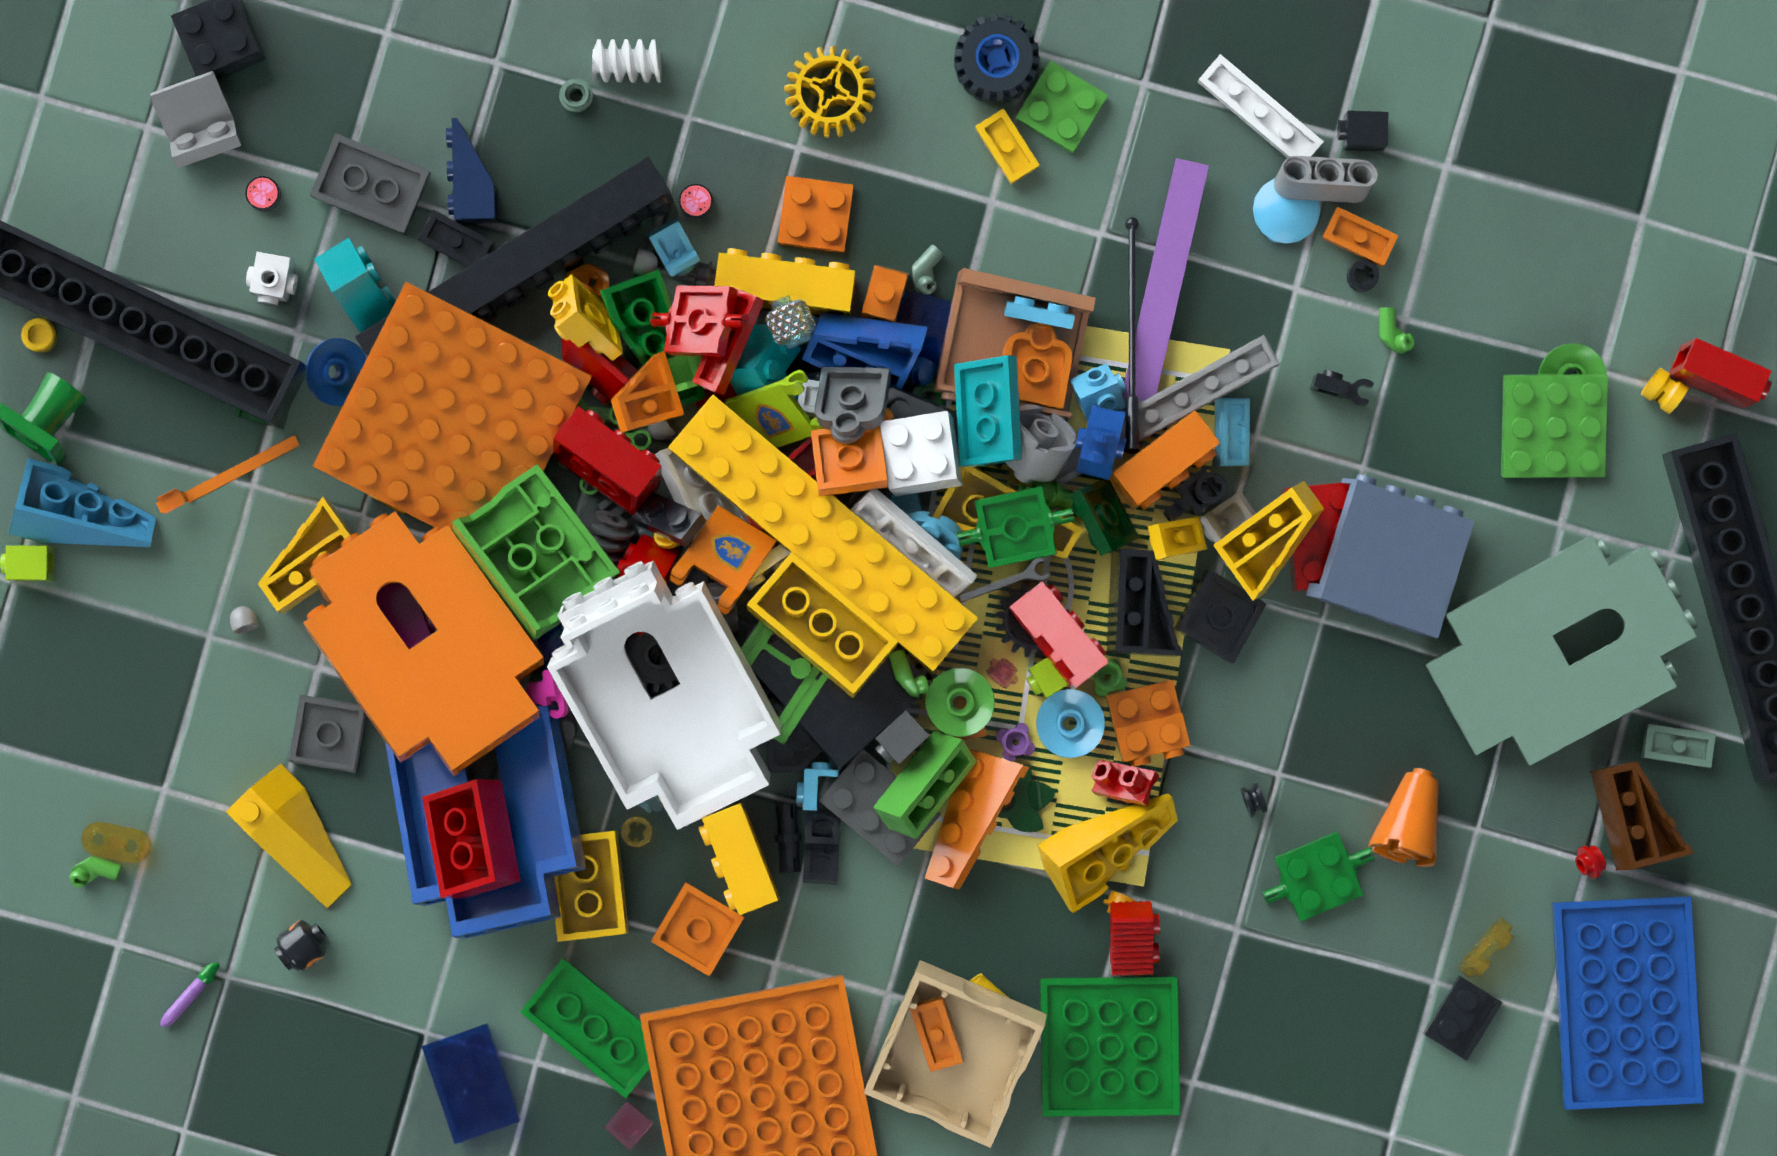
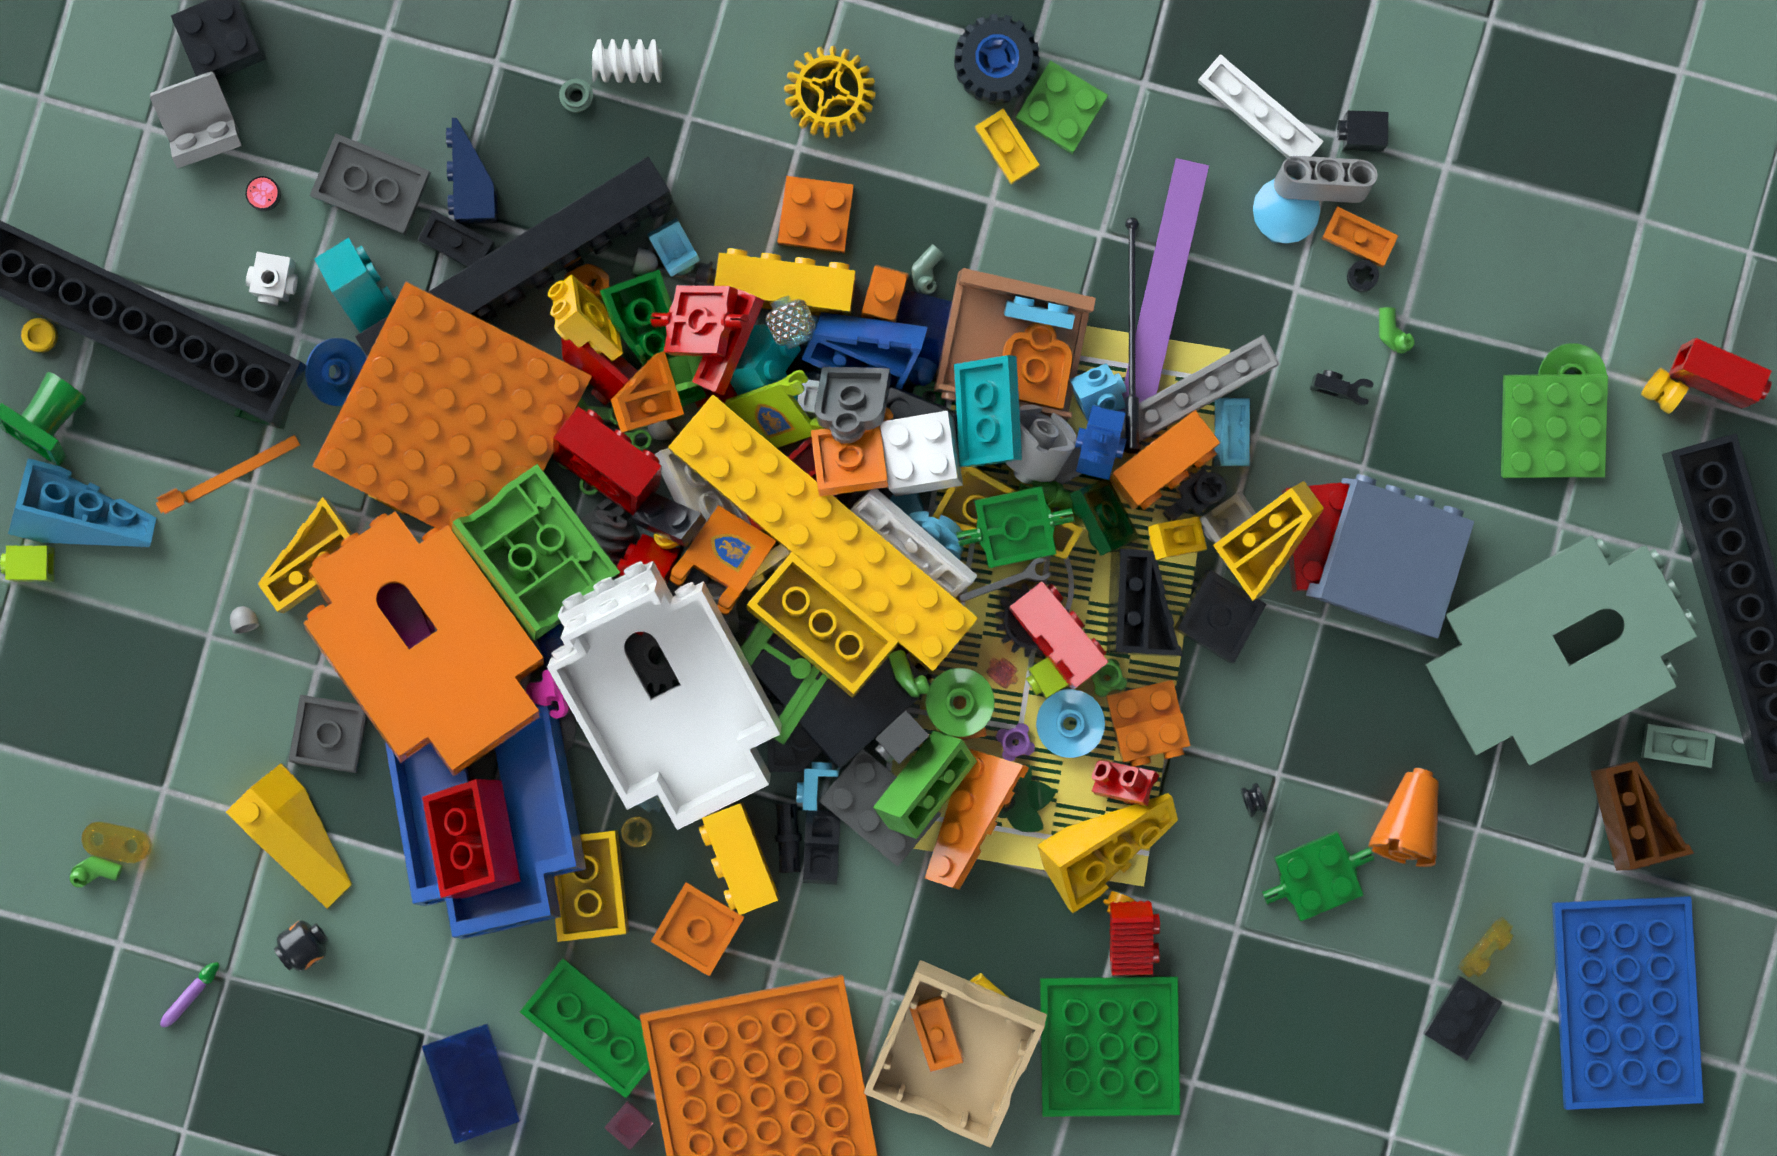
(696, 201): tile -> none
(1590, 861): red plate -> none

